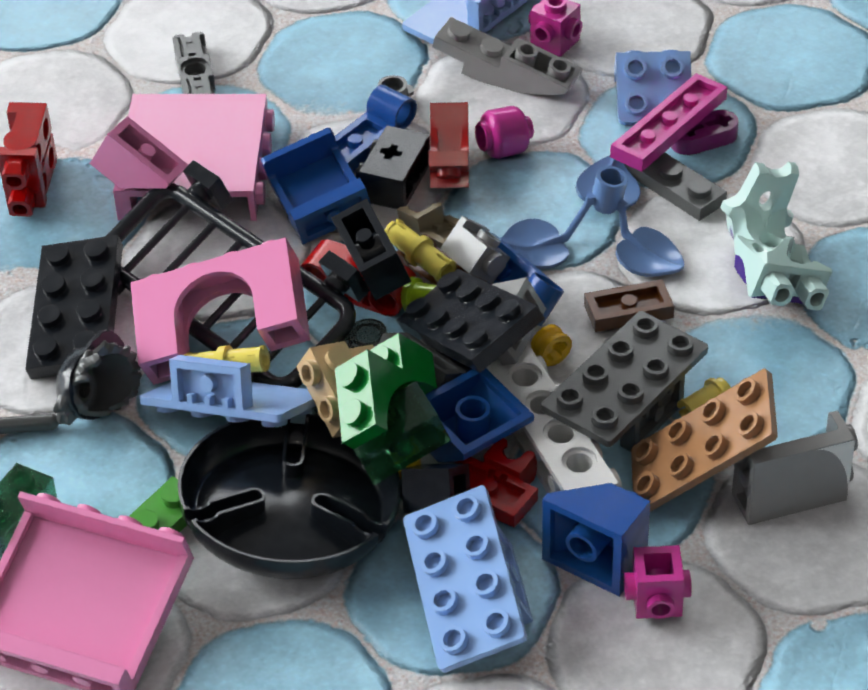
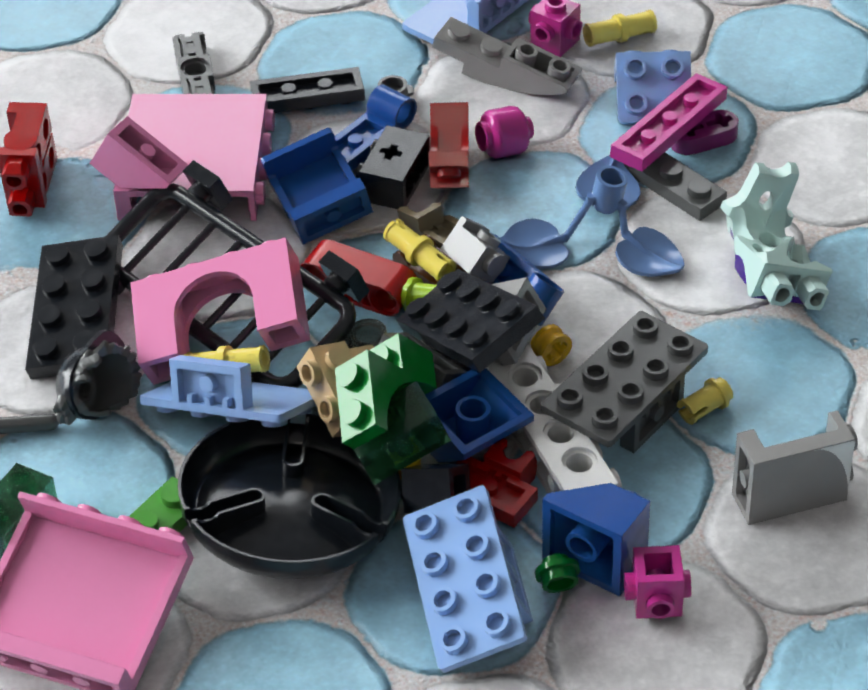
(311, 89): none -> black plate
(371, 249): black brick -> none
(557, 573): none -> green plate
(616, 306): reddish brown plate -> none
(619, 28): none -> light yellow pin
(705, 440): medium nougat bracket -> none

